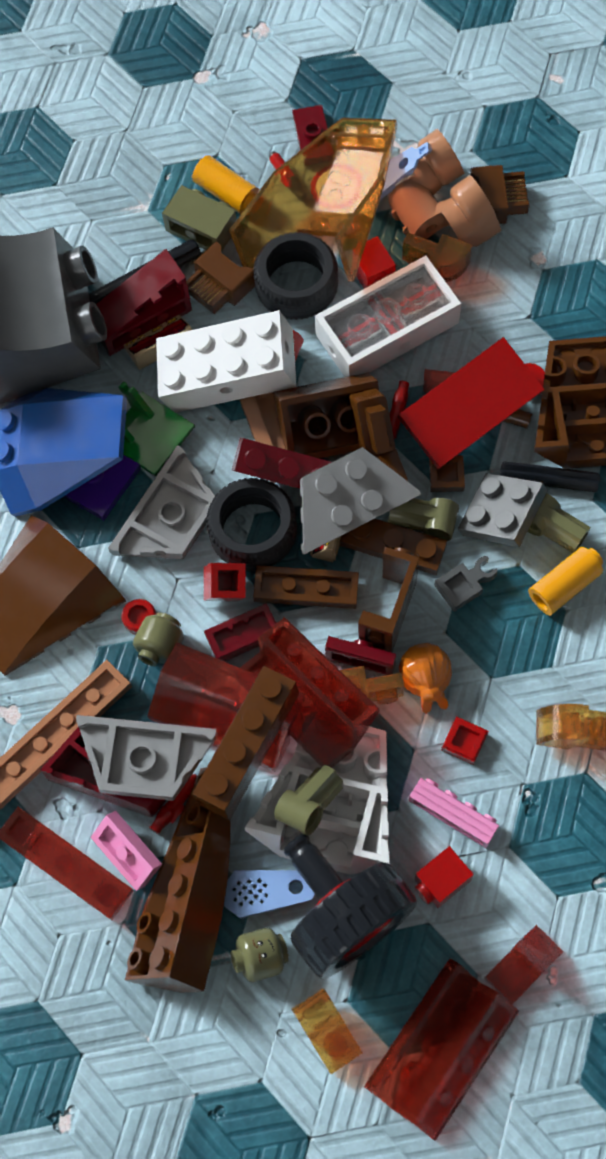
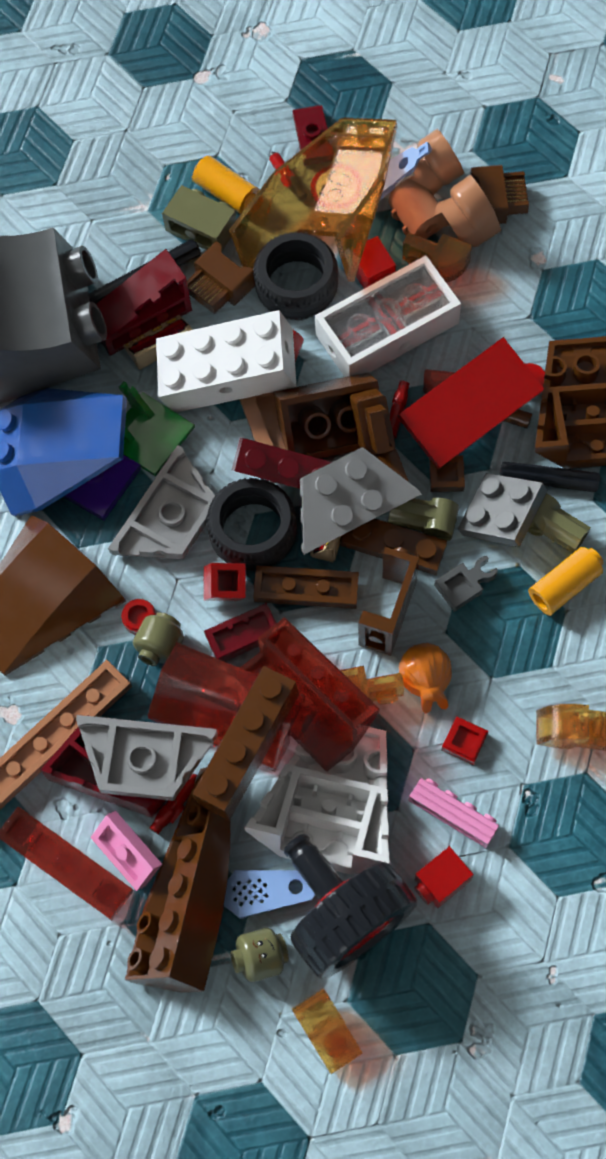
(306, 805): olive piece -> none
(360, 654): dark red plate -> none
(441, 1049): clear red slope -> none
(523, 964): clear red slope -> none

